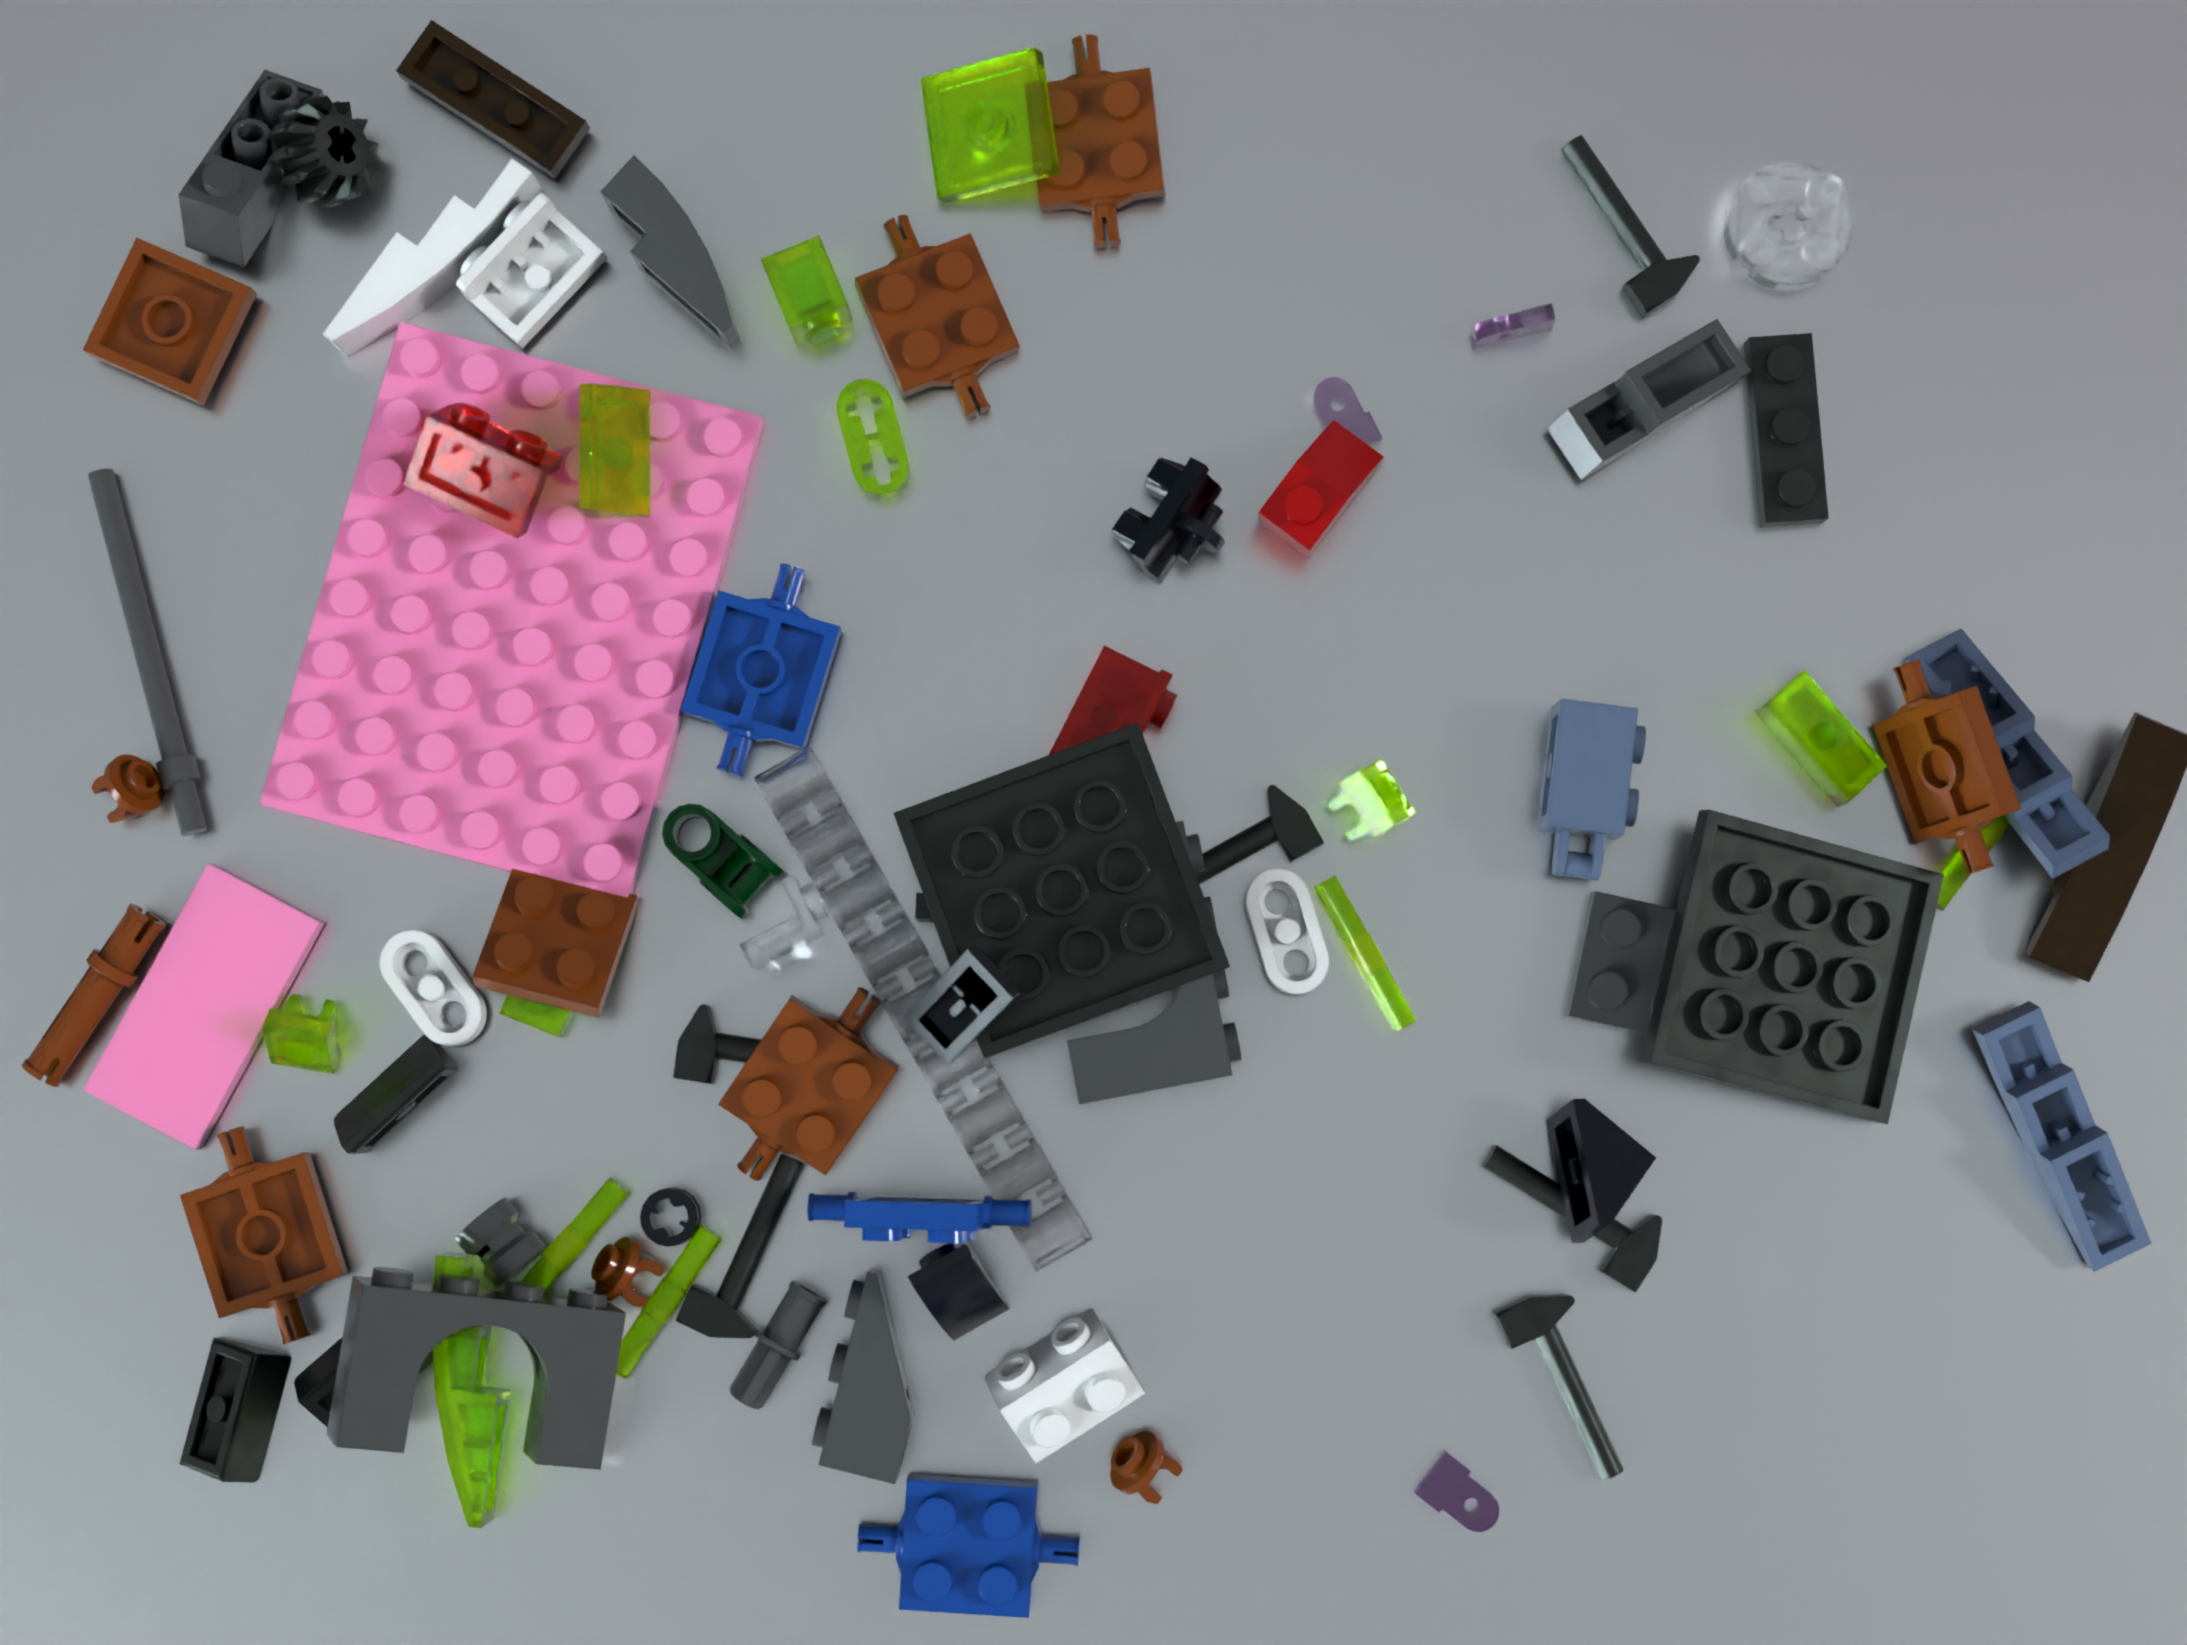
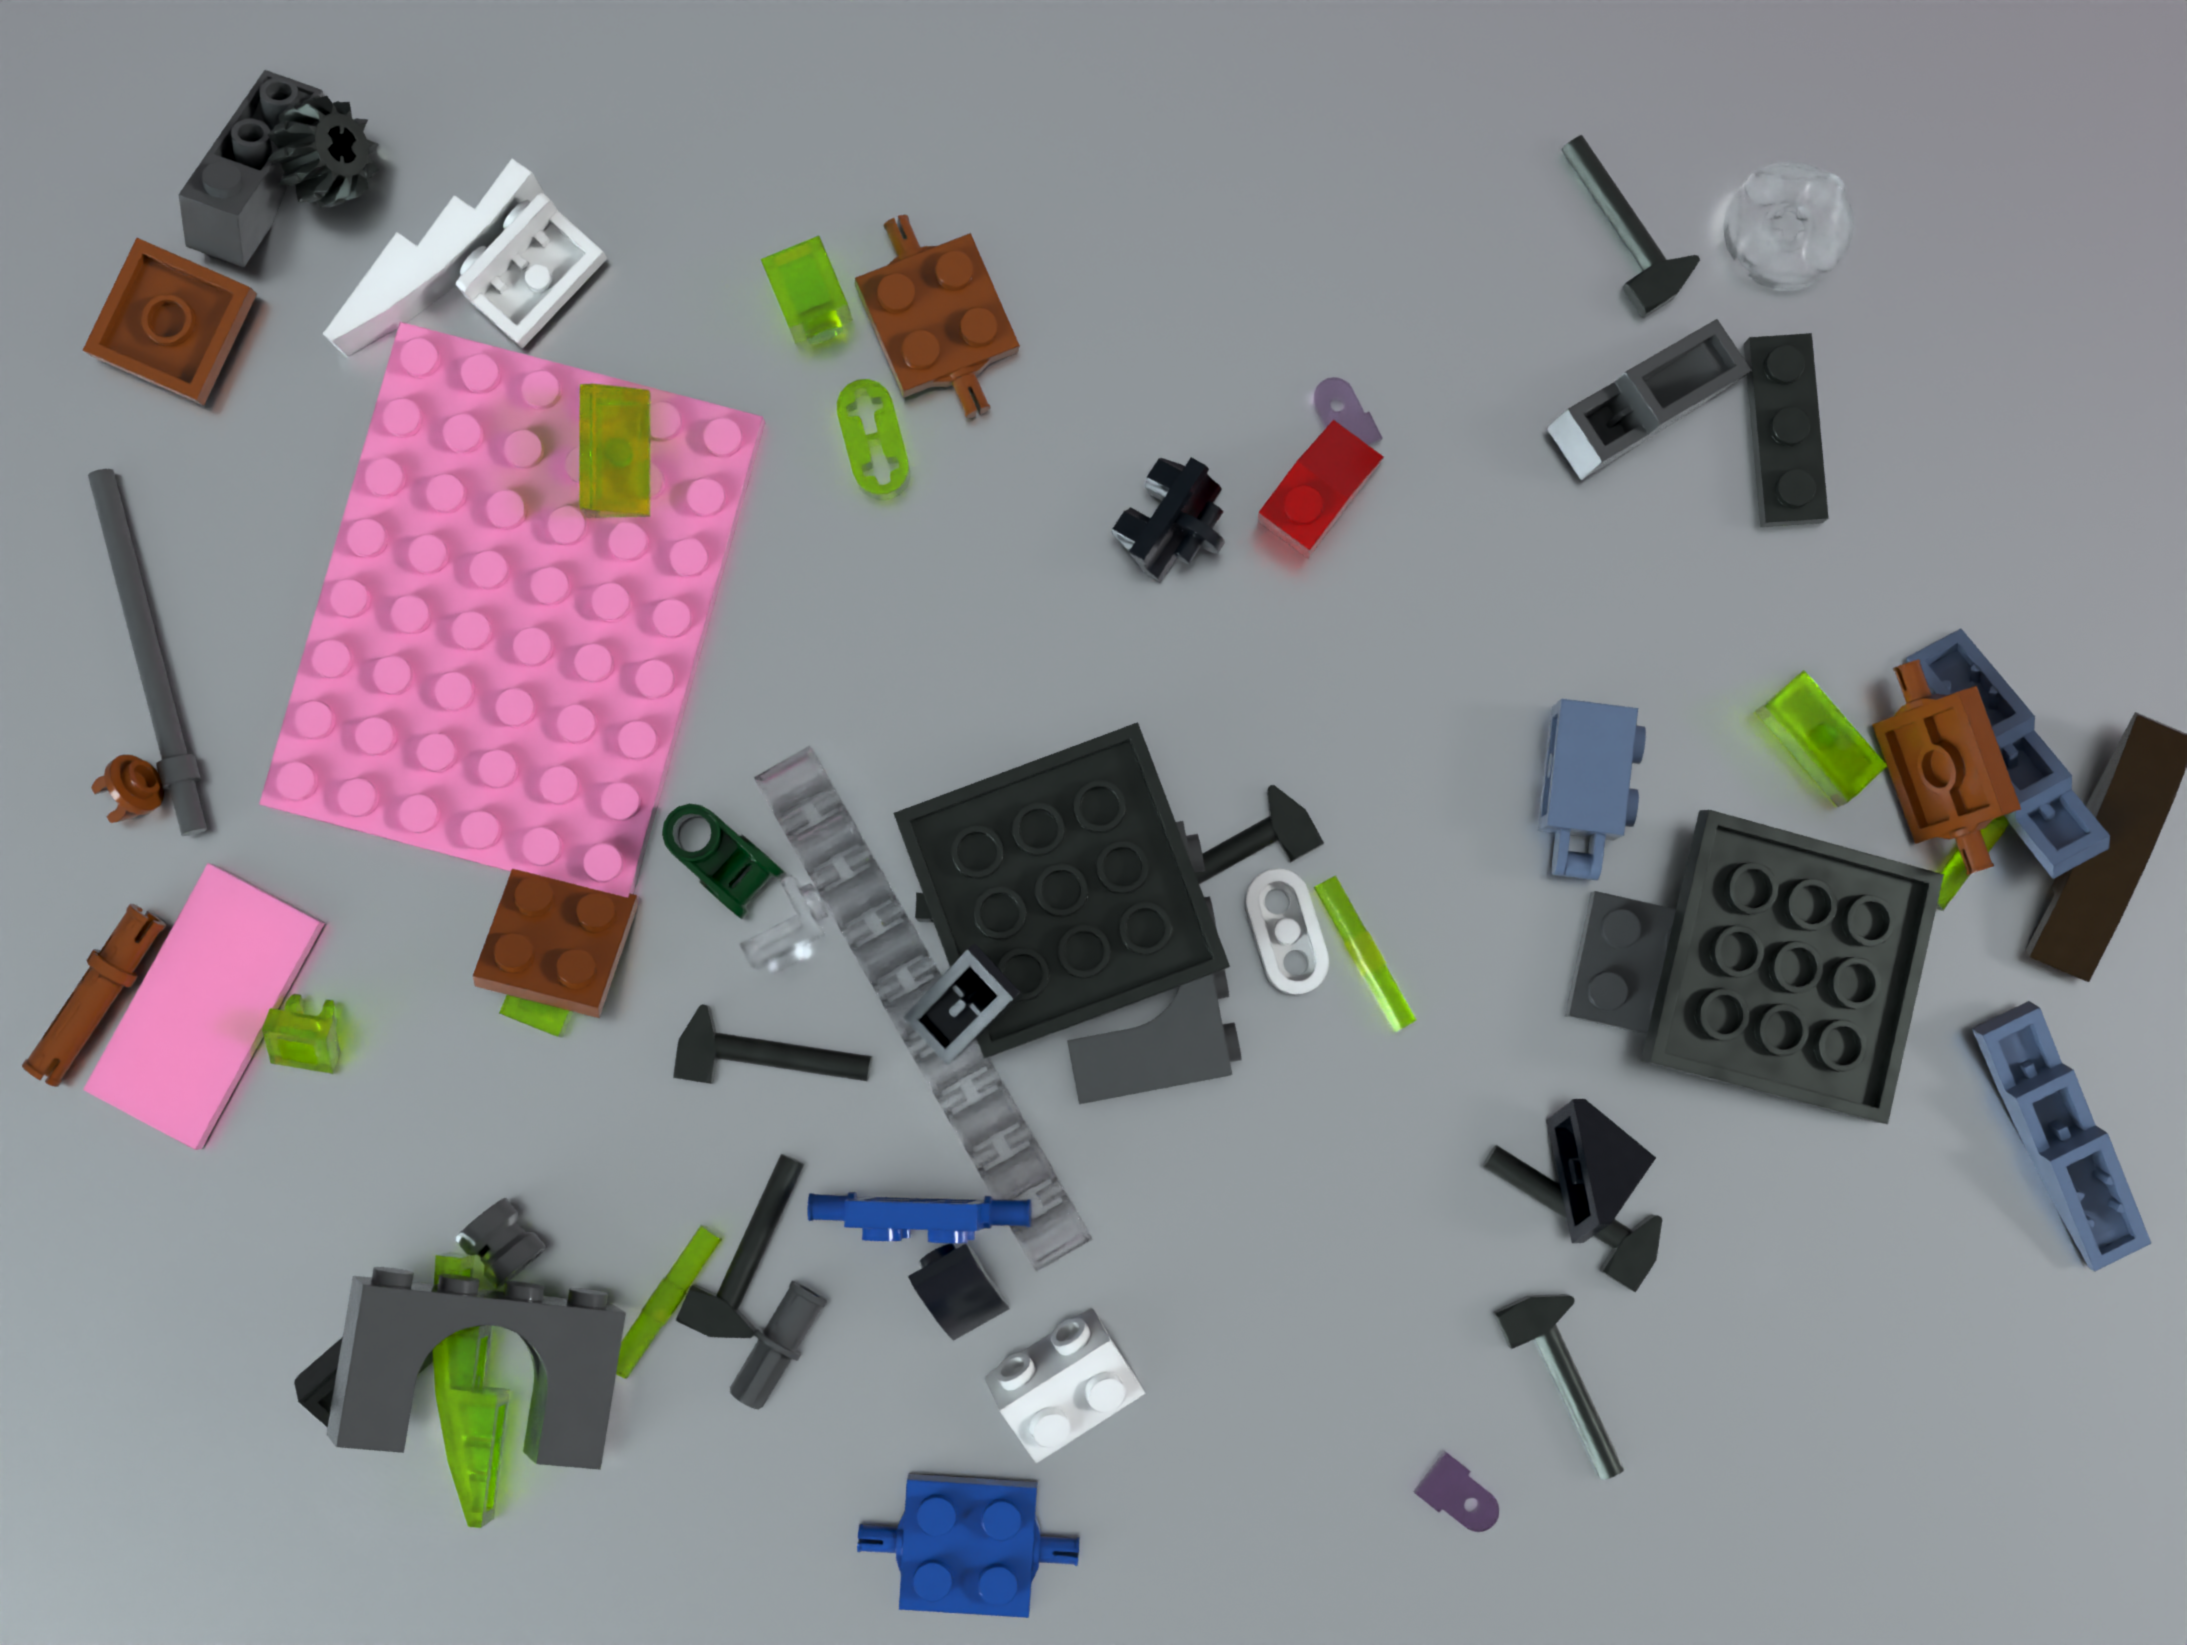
(235, 1411): pearl dark grey slope -> none
(264, 1234): dark orange plate -> none
(393, 1095): pearl dark grey slope -> none
(432, 991): white plate -> none
(481, 467): clear red bracket -> none
(493, 99): dark brown plate -> none
(576, 1234): clear neon green piece -> none
(616, 1268): dark orange plate -> none
(664, 1235): black bush -> none
(670, 247): dark grey slope -> none
(761, 670): blue plate -> none
(809, 1084): dark orange plate -> none
(873, 1400): dark grey slope -> none
(990, 125): clear neon green plate -> none
(1102, 142): dark orange plate -> none
(1117, 696): clear red bracket -> none
(1137, 1462): dark orange plate -> none
(1376, 800): clear neon green tile -> none
(1515, 325): clear purple piece -> none

